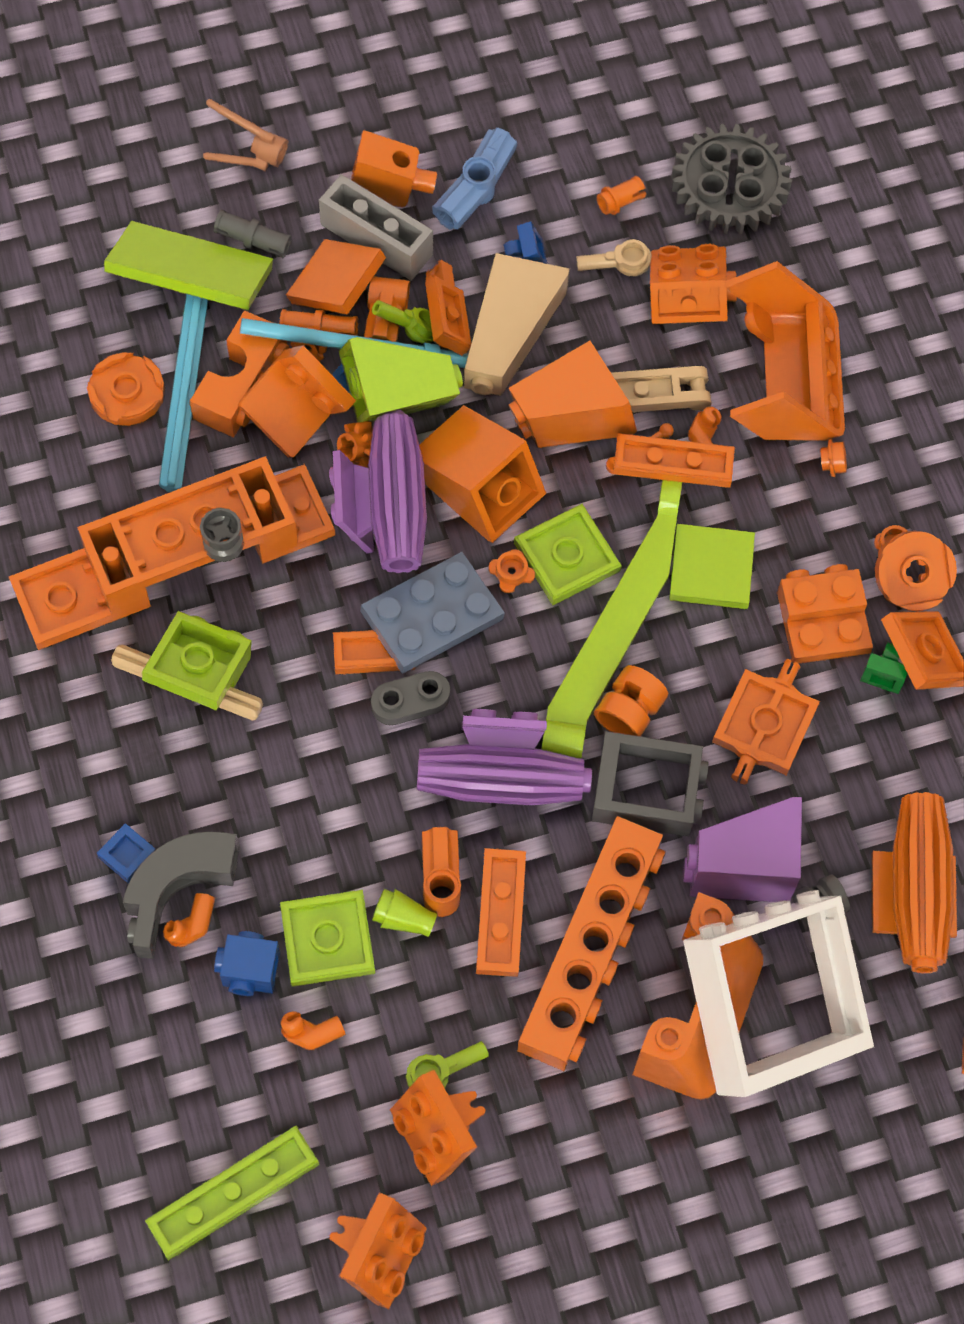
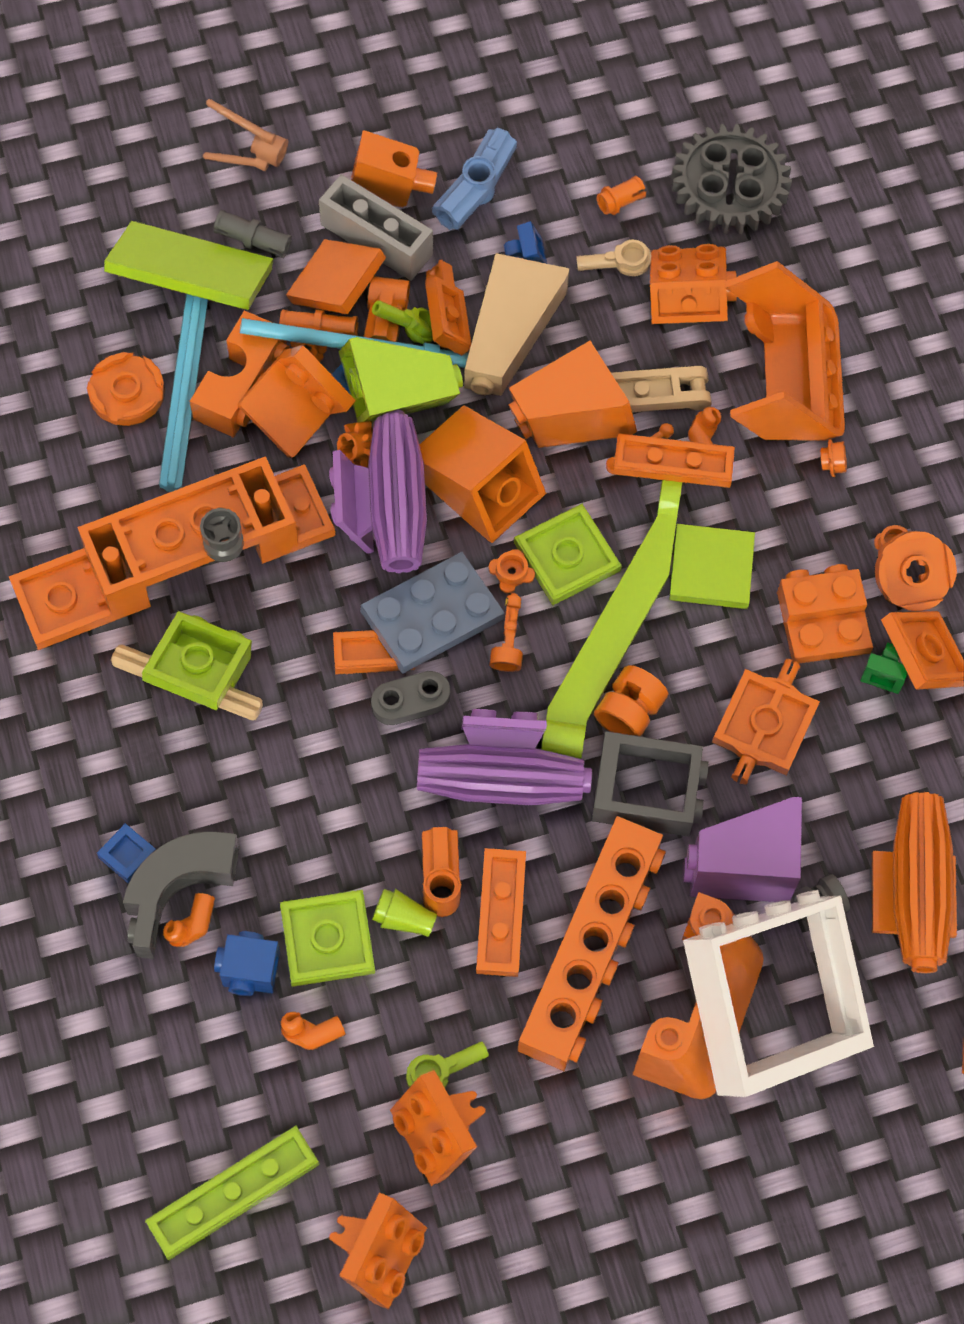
(507, 657): none -> orange piece

